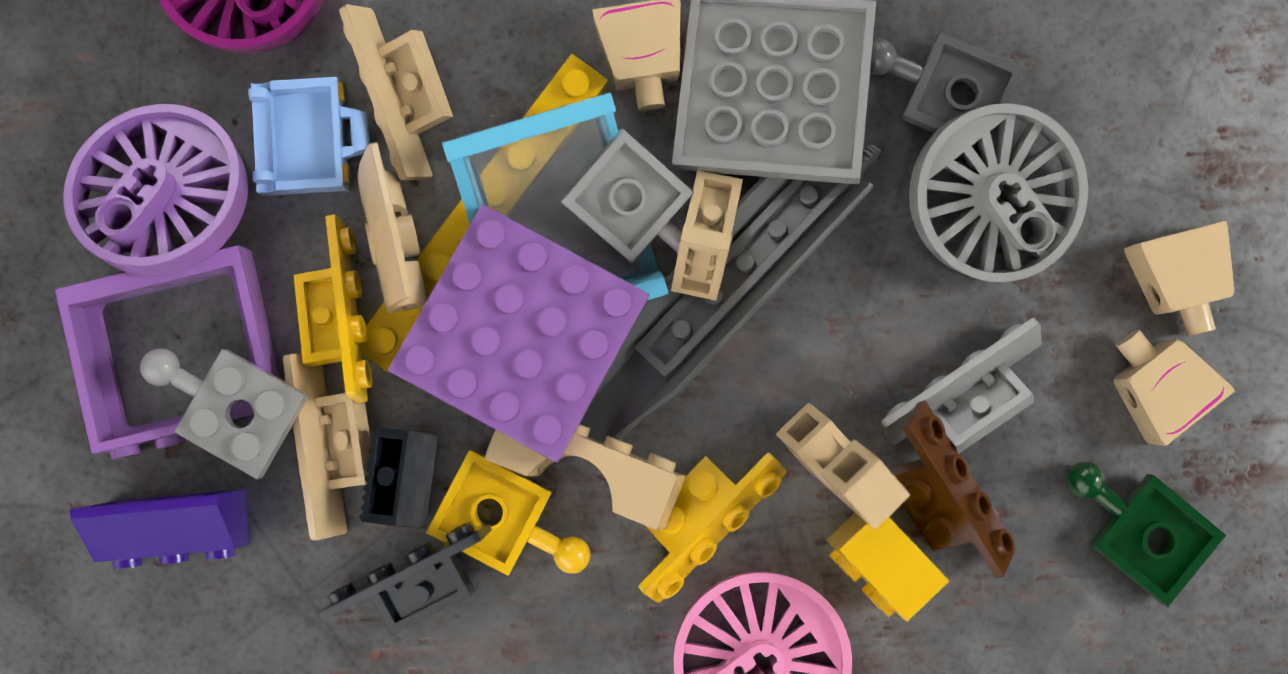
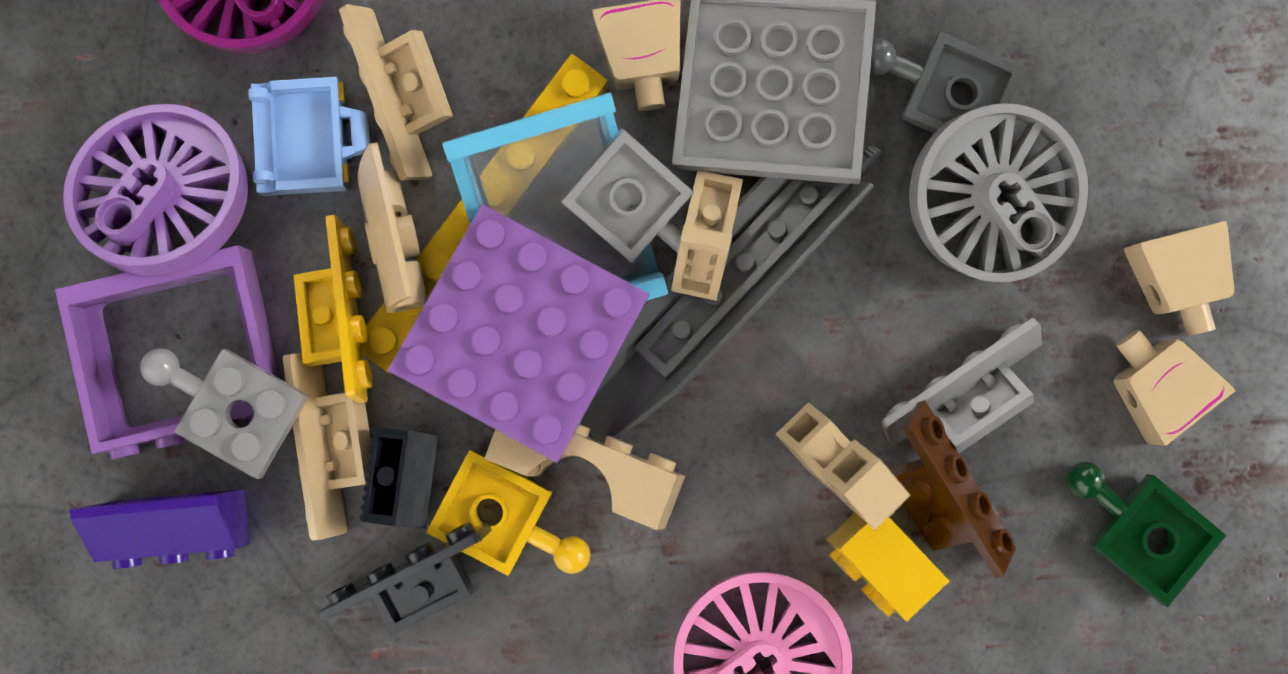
(702, 516): yellow bracket -> none

